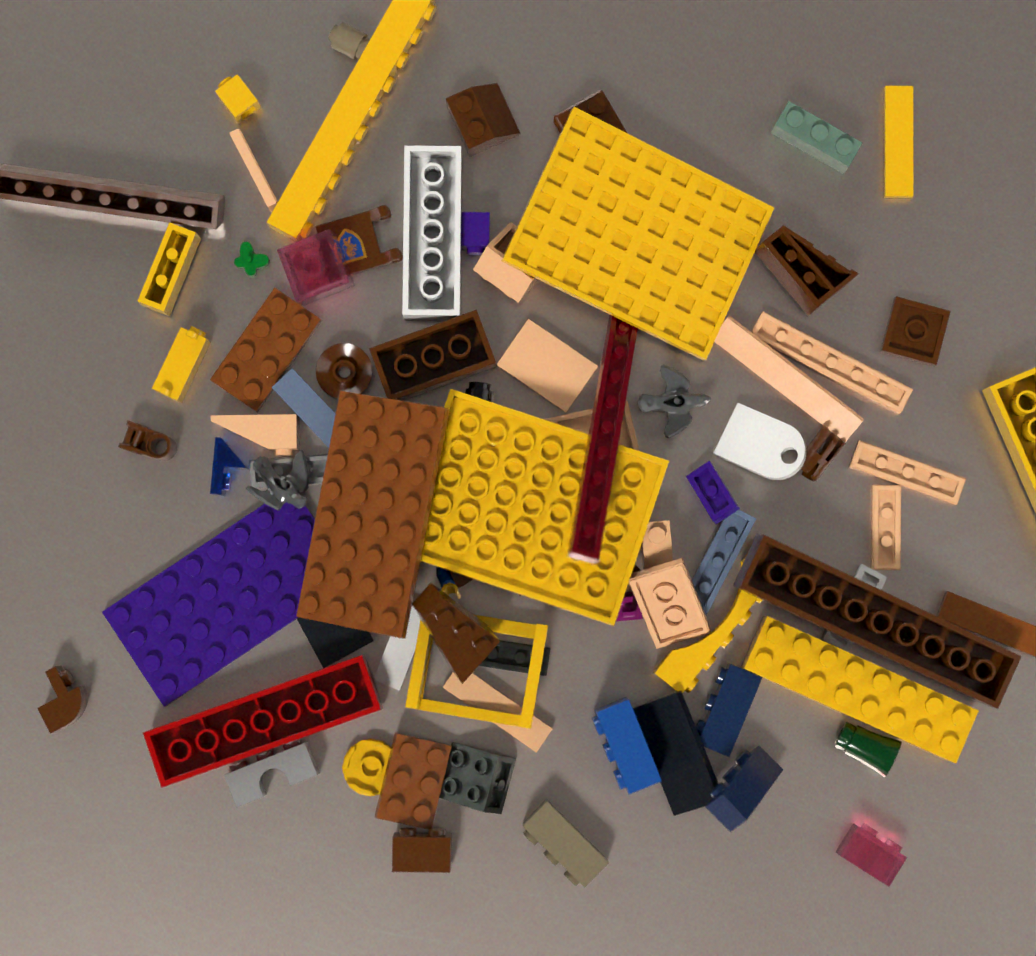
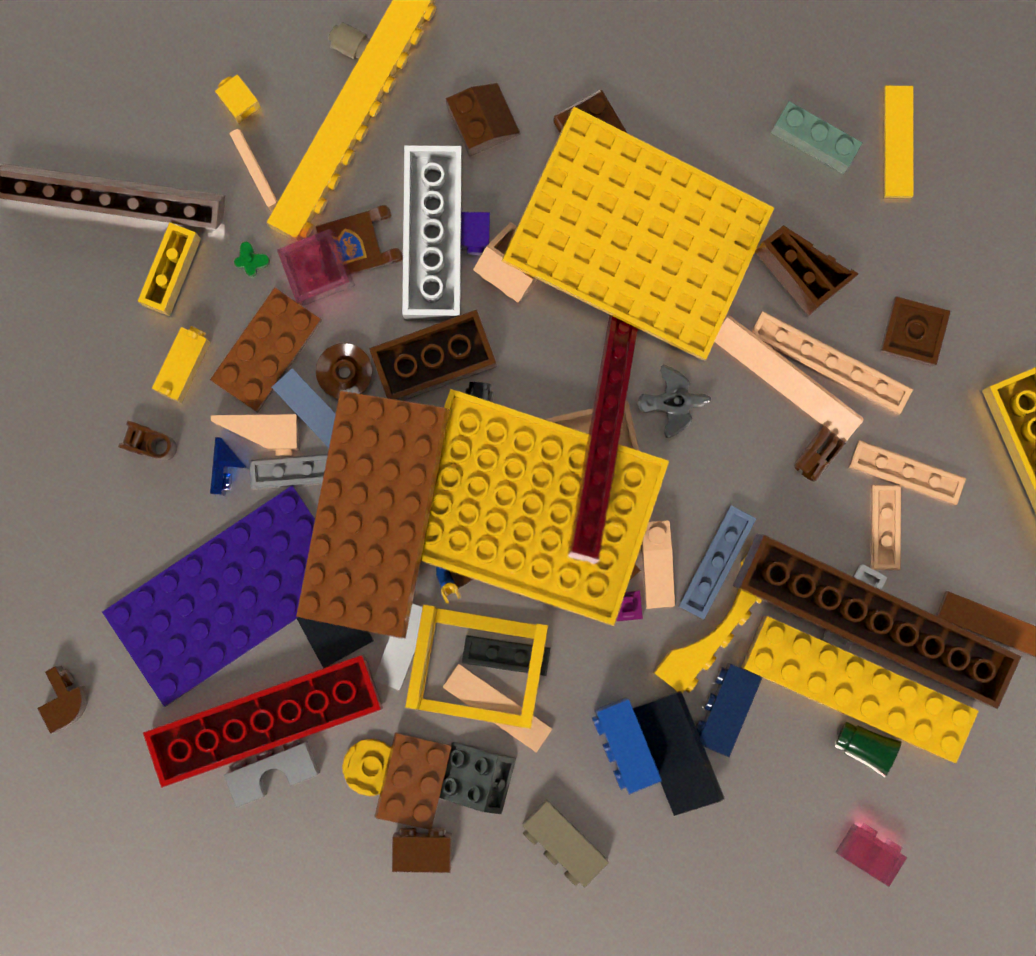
(282, 488): dark grey animal -> none
(455, 630): reddish brown wedge -> none
(547, 365): light nougat tile -> none
(669, 603): light nougat tile -> none
(712, 492): dark purple plate -> none
(743, 787): dark blue brick -> none
(759, 444): white tile -> none

